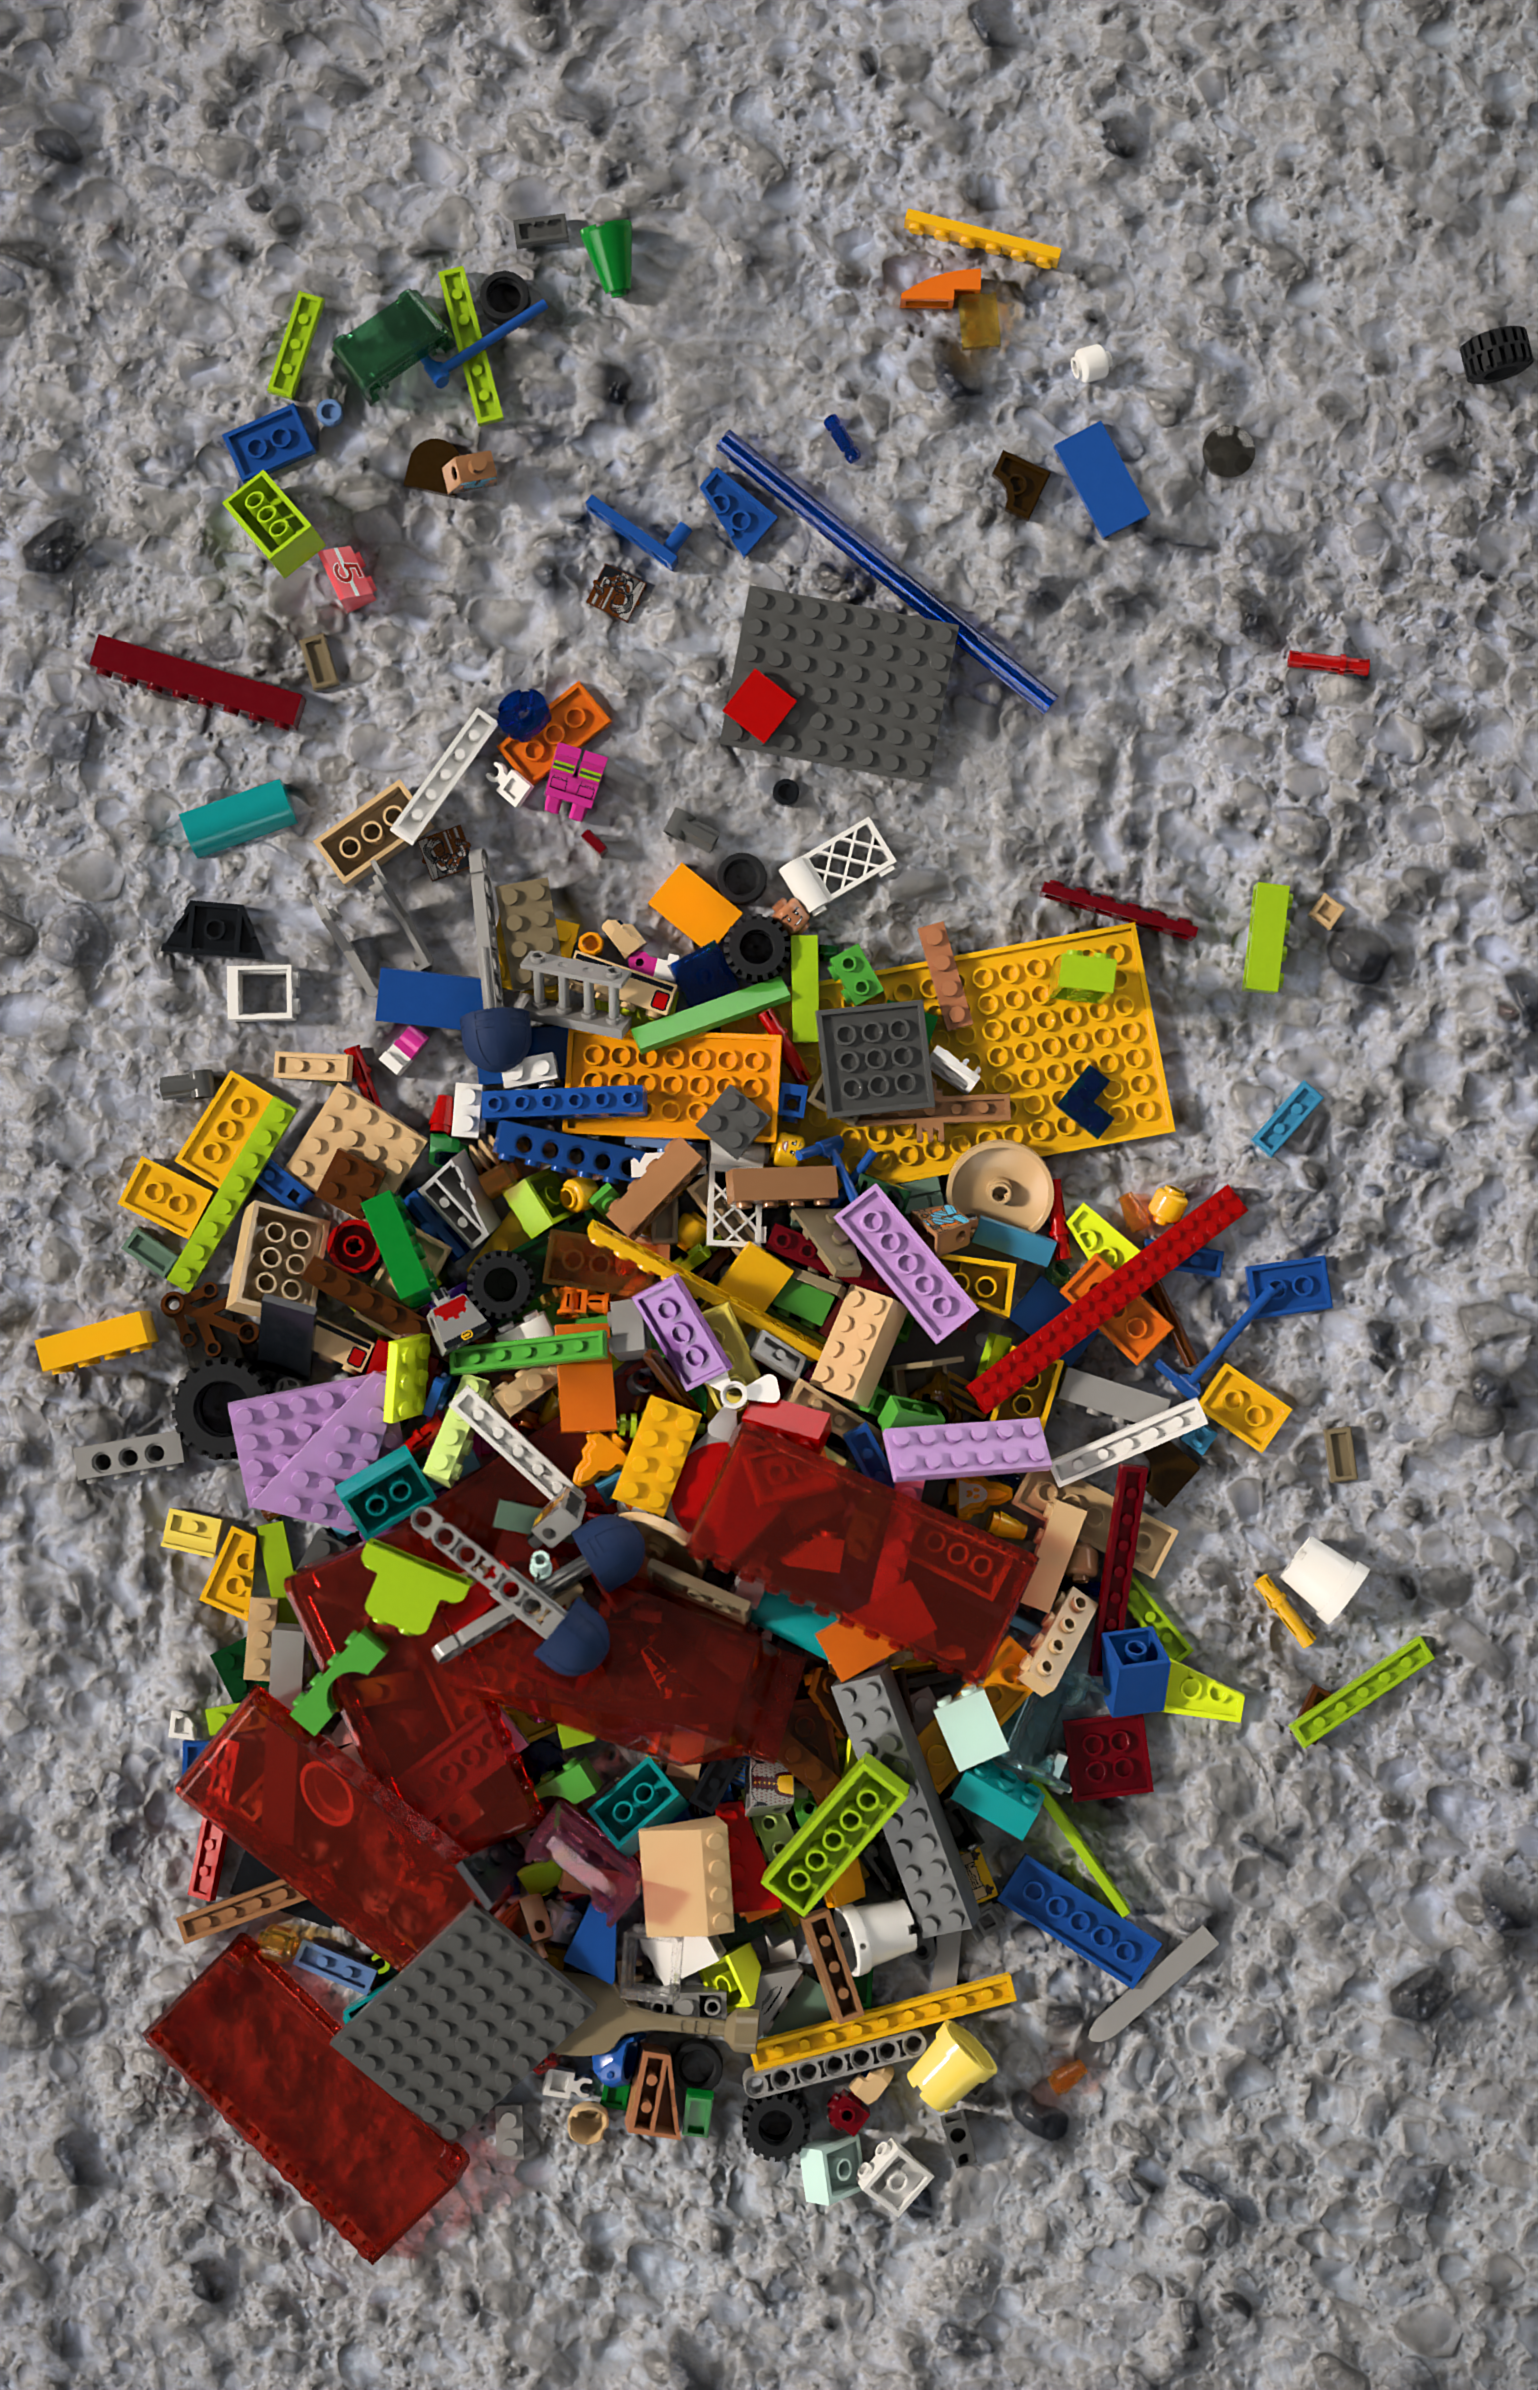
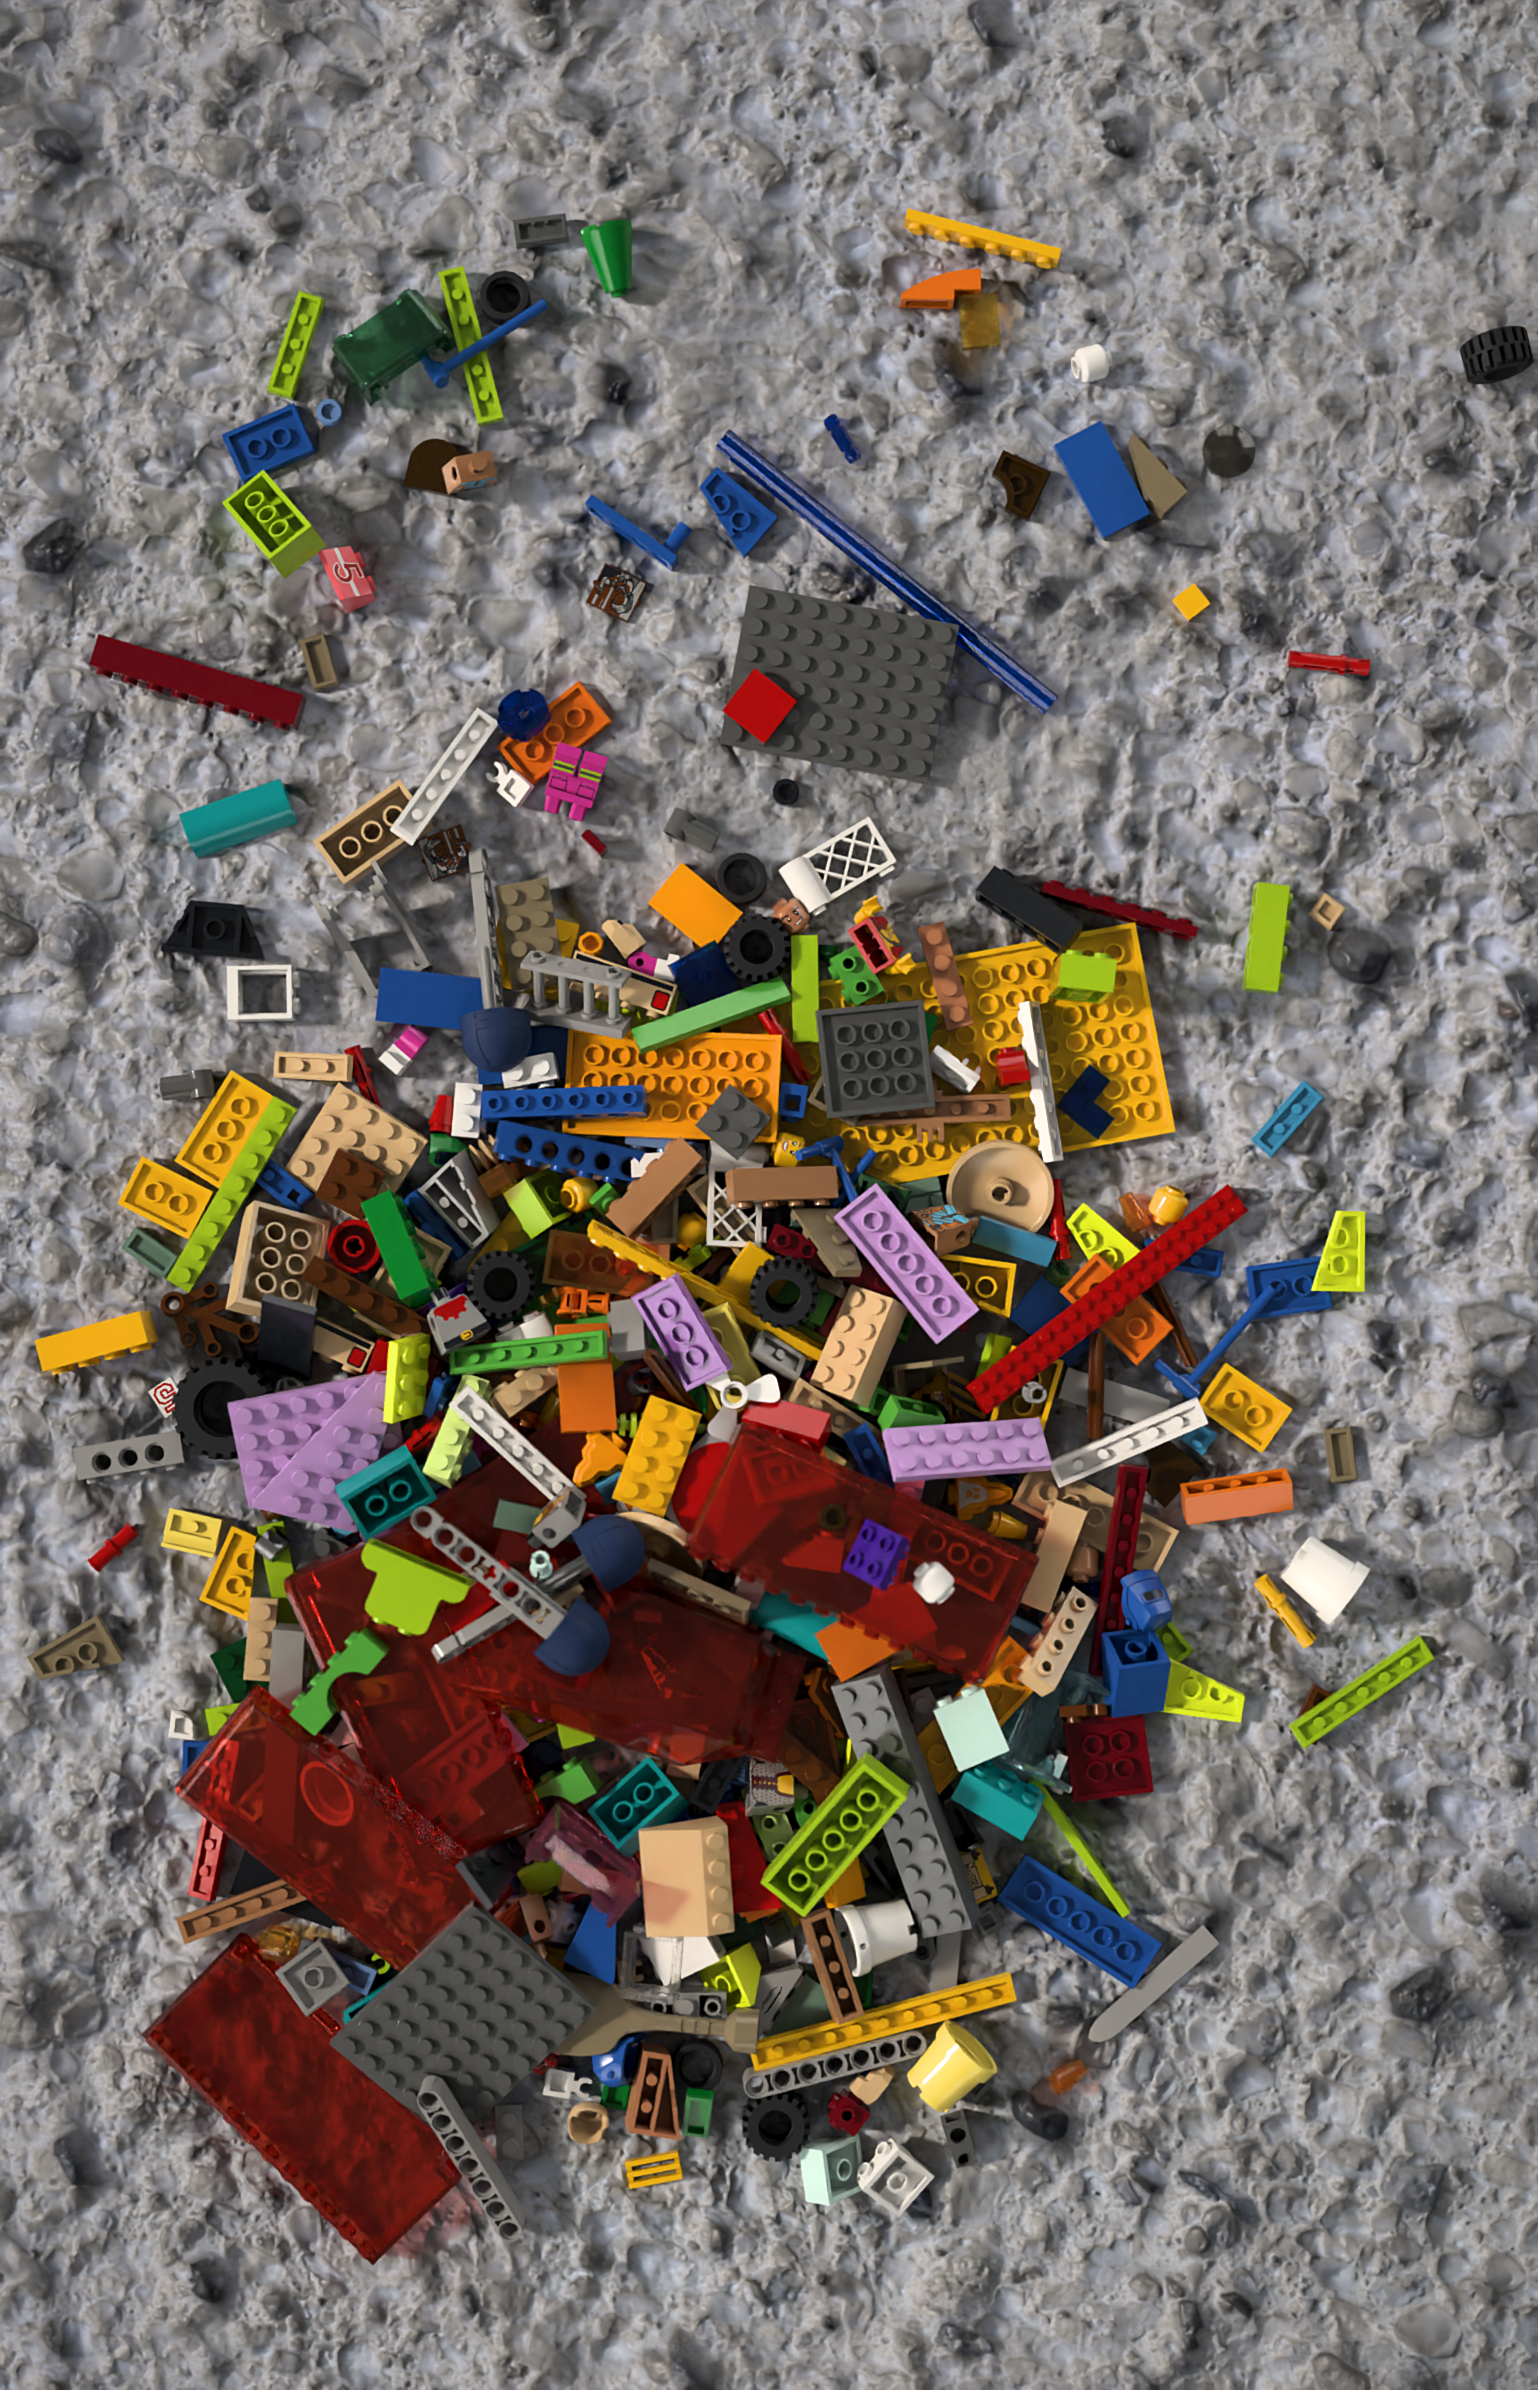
(78, 1650): none -> dark tan wing
(113, 1547): none -> red pin
(163, 1396): none -> white sticker
(272, 1544): none -> flat silver leg
(313, 1977): none -> light grey tile
(460, 2150): none -> light grey beam
(636, 2183): none -> yellow tile
(784, 1313): none -> black tyre
(832, 1517): none -> dark brown tile
(876, 1555): none -> dark purple plate
(878, 941): none -> torso
(933, 1582): none -> white head
(1011, 1068): none -> red arch
(1028, 910): none -> black brick
(1028, 1389): none -> light grey pin
(1042, 1091): none -> white plate
(1076, 1713): none -> reddish brown plate
(1096, 1385): none -> reddish brown axle
(1145, 1601): none -> blue helmet
(1156, 484): none -> dark tan slope
(1191, 602): none -> yellow tile
(1236, 1496): none -> orange brick
(1343, 1255): none -> neon yellow wing

